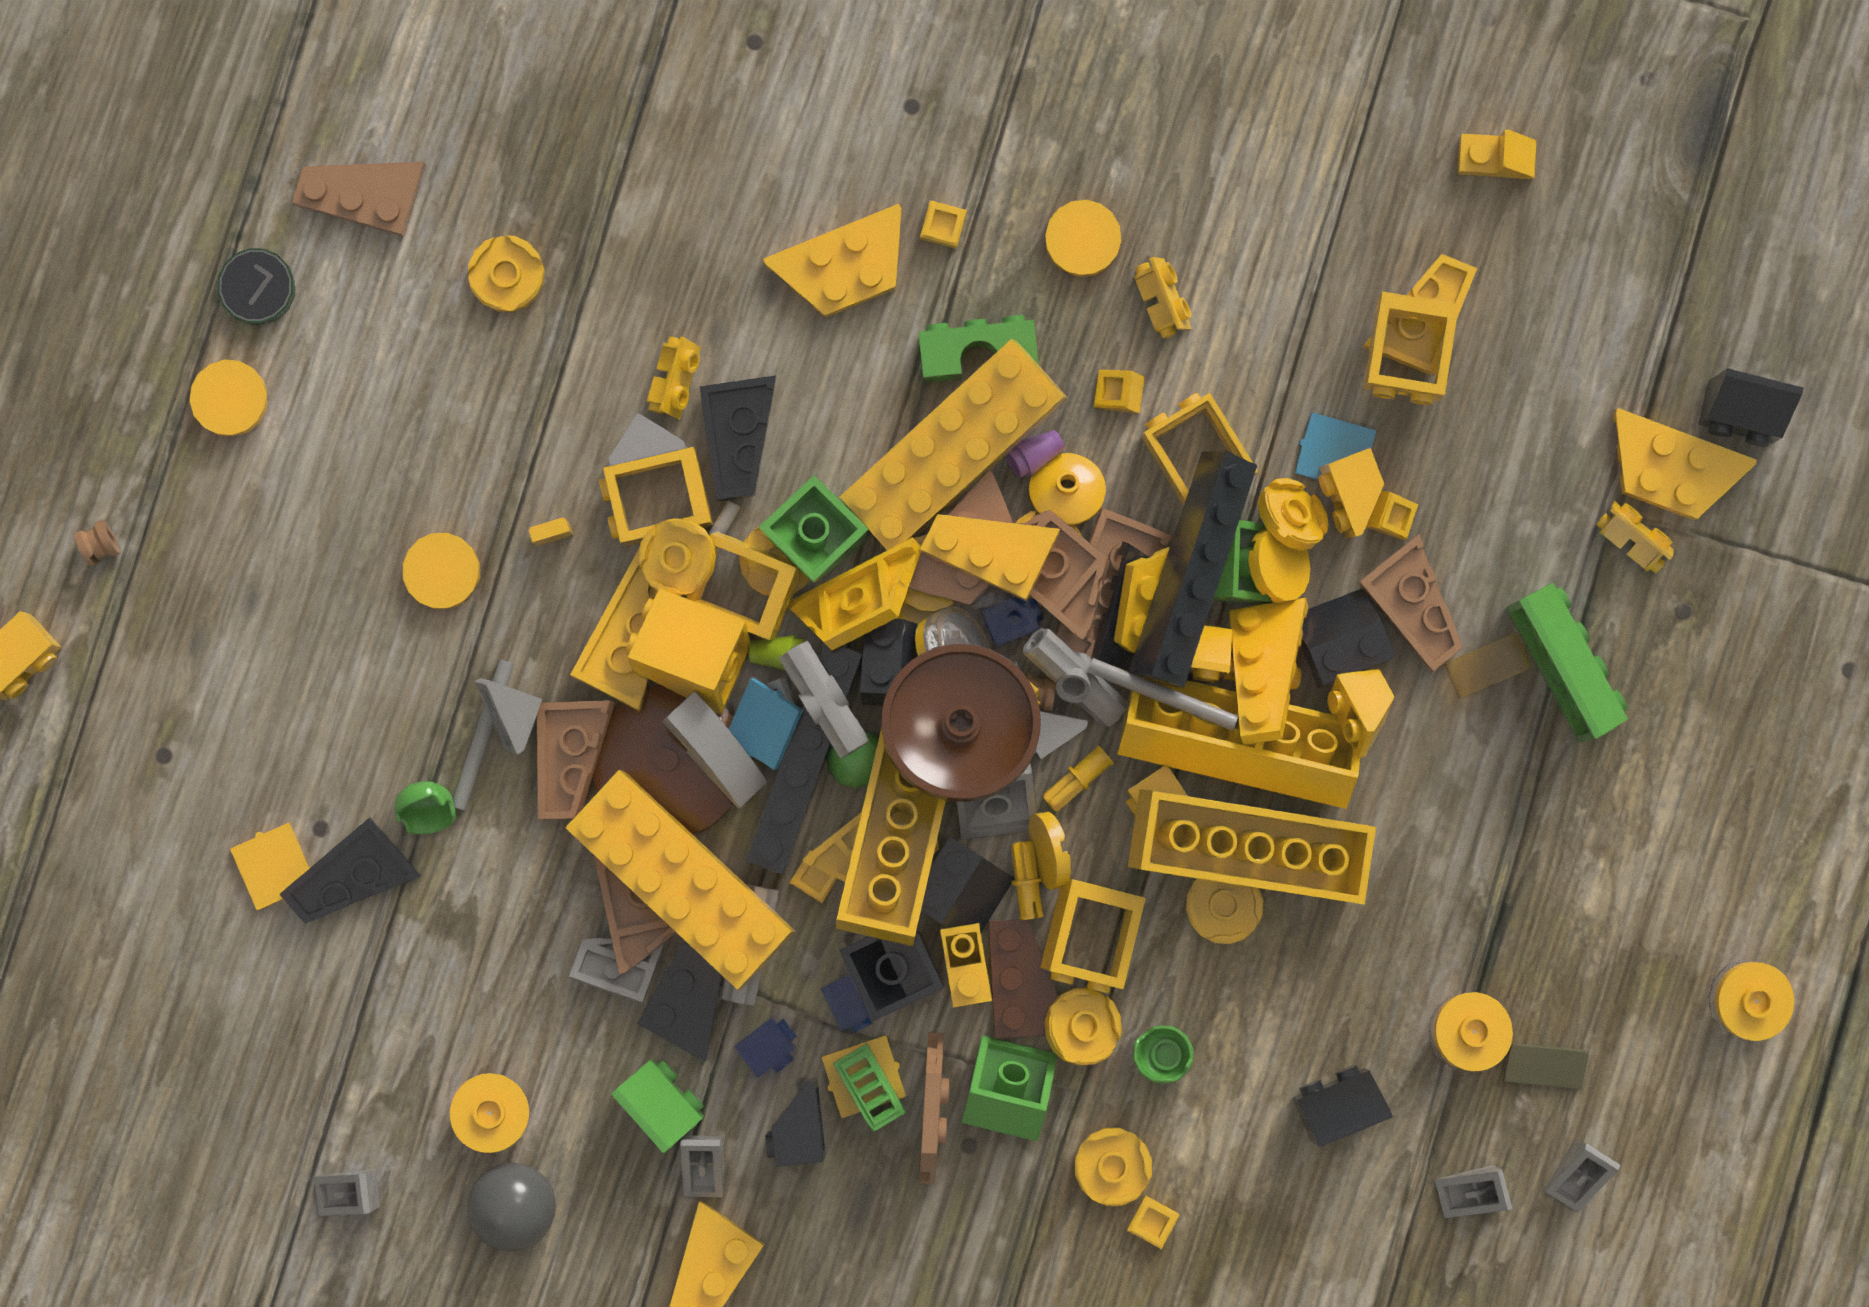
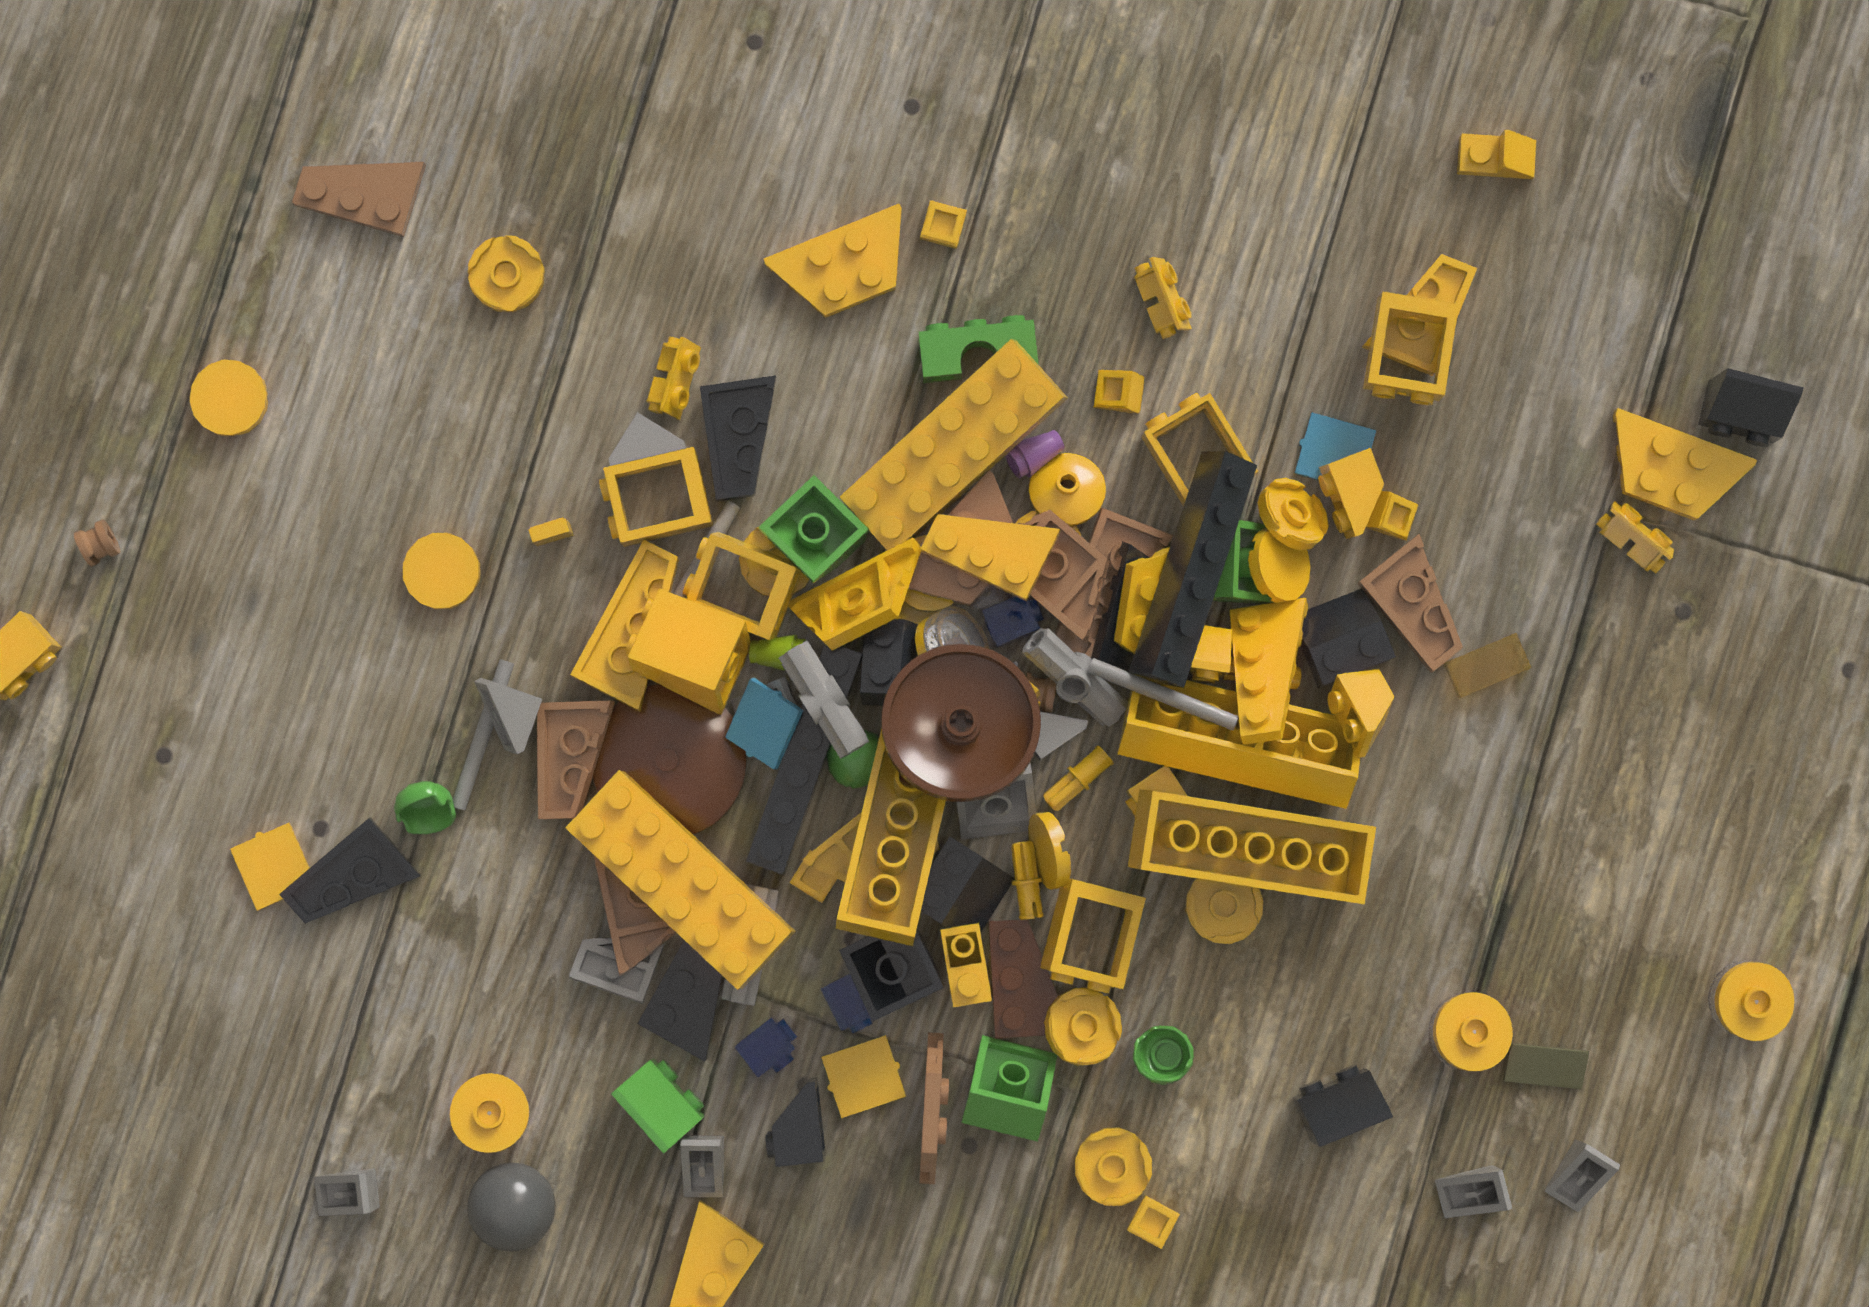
(256, 286): black tile -> none
(677, 556): yellow tile -> none
(715, 749): light grey slope -> none
(884, 1117): bright green slope -> none
(1083, 238): yellow tile -> none
(1568, 663): bright green slope -> none

